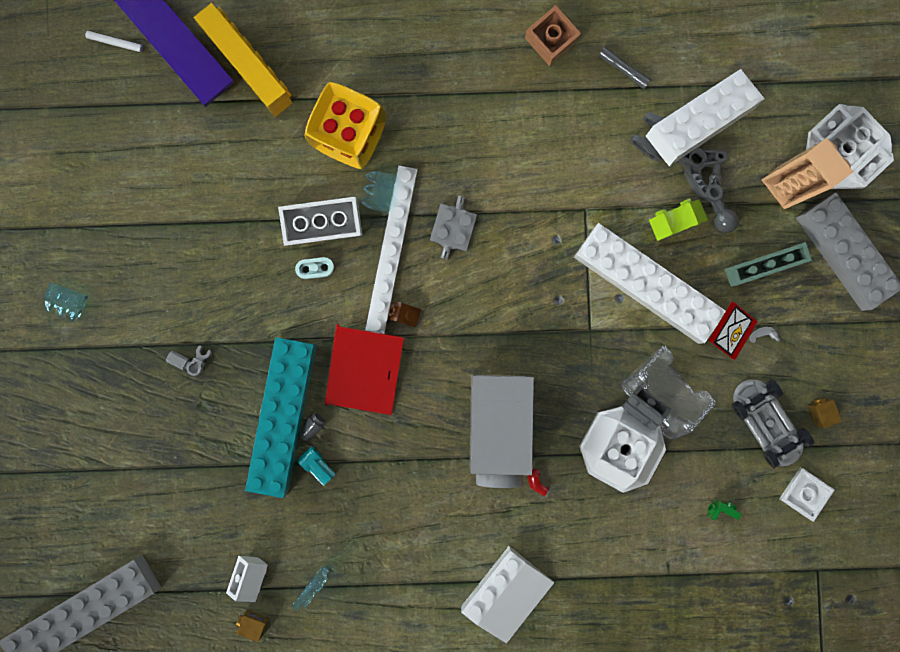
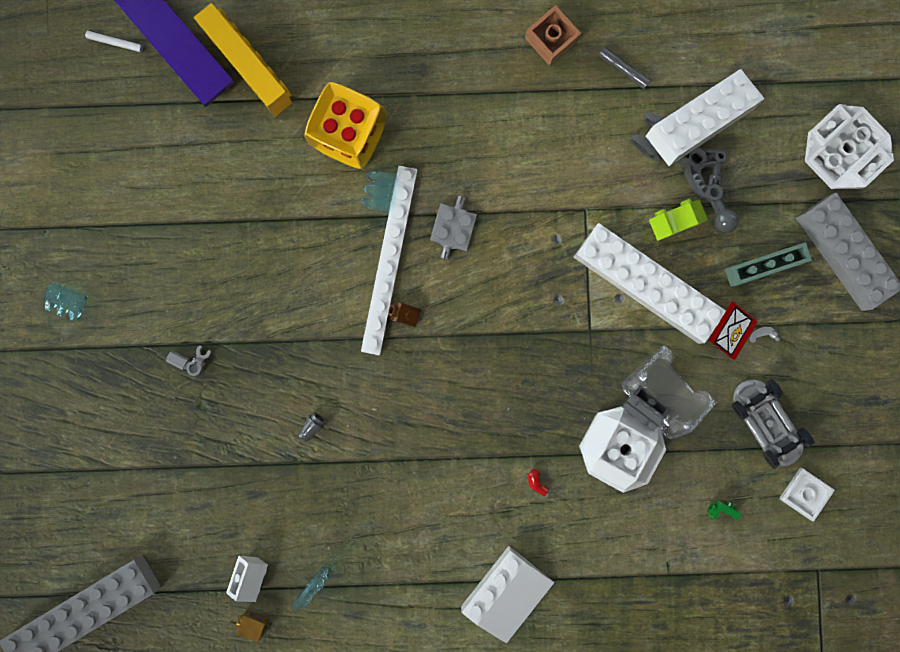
(280, 417): teal brick -> none
(313, 462): teal piece -> none
(315, 268): light aqua plate -> none
(320, 221): white brick -> none
(362, 368): red piece -> none
(501, 429): light grey container -> none
(808, 174): light nougat brick -> none
(824, 412): pearl gold brick -> none

